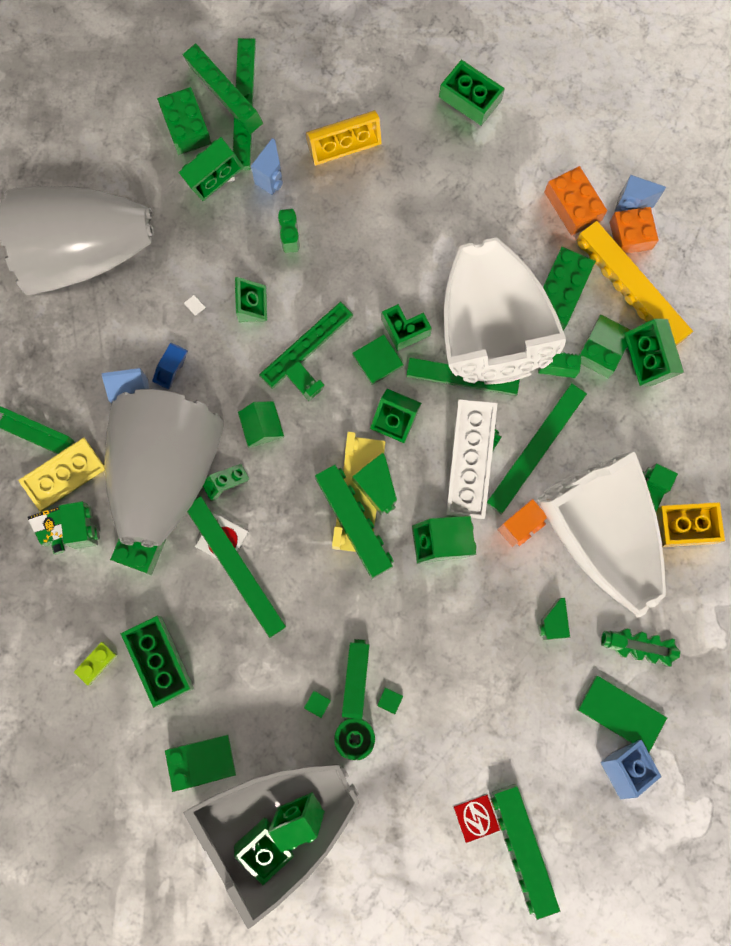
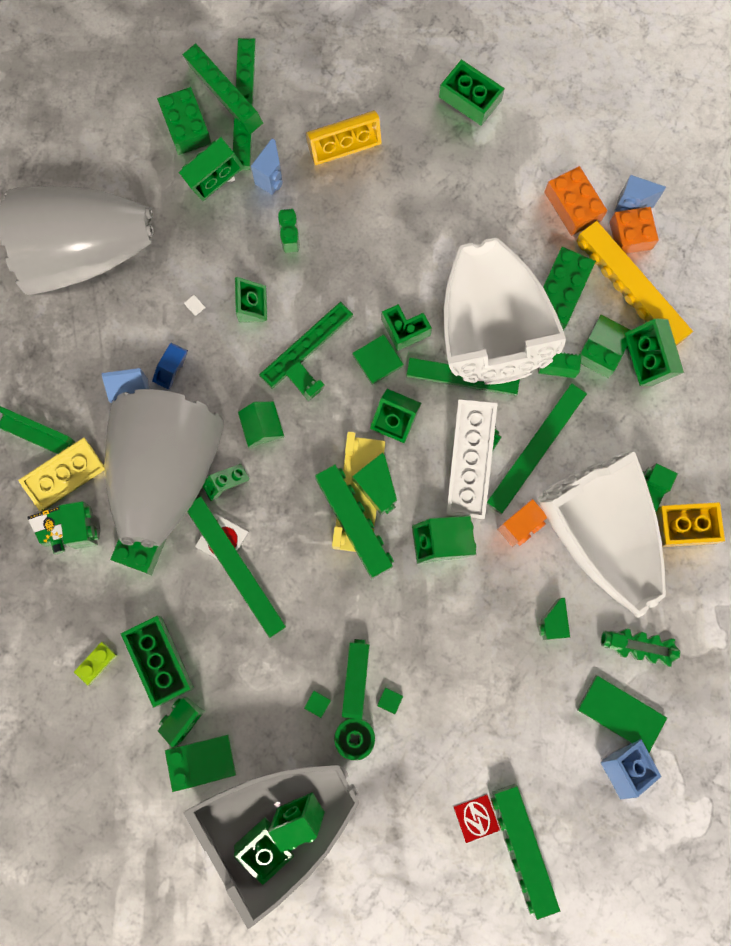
(180, 721): none -> green slope

